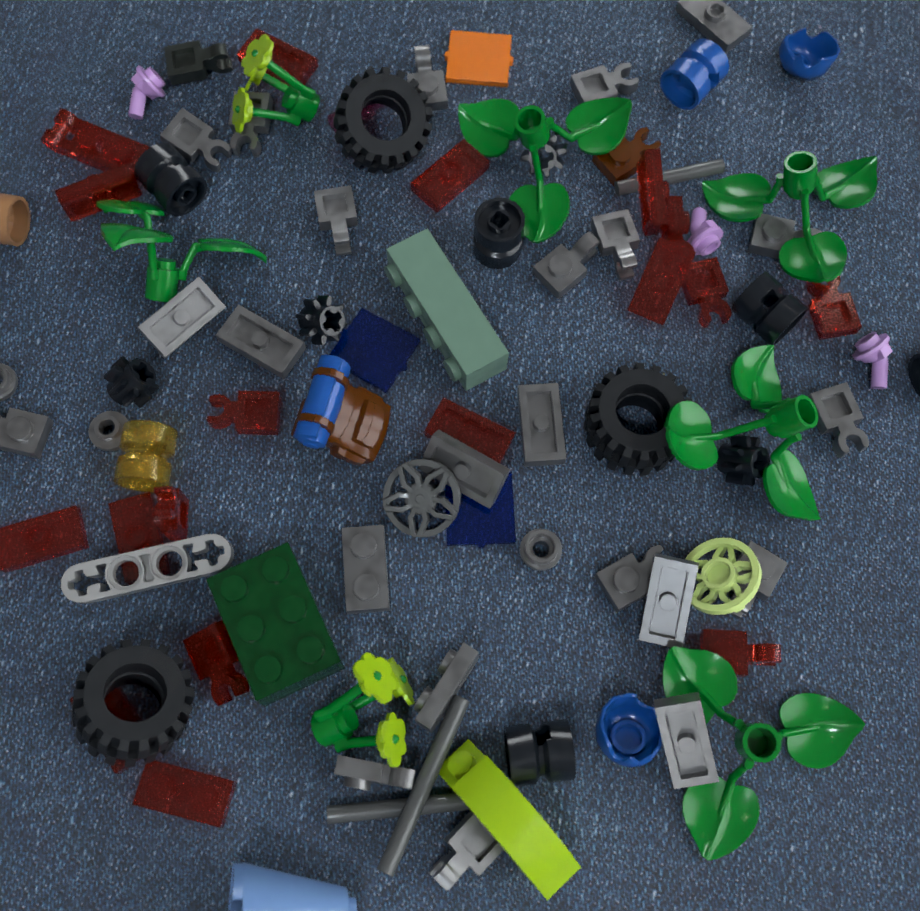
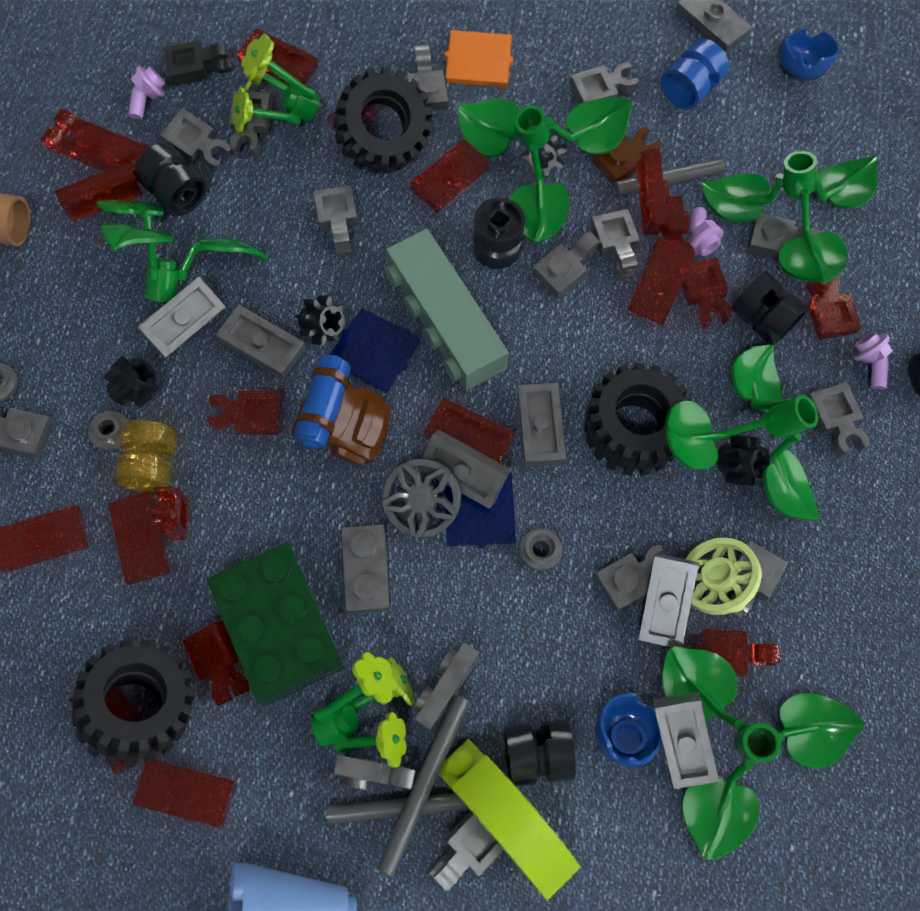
(149, 571): light grey beam -> none

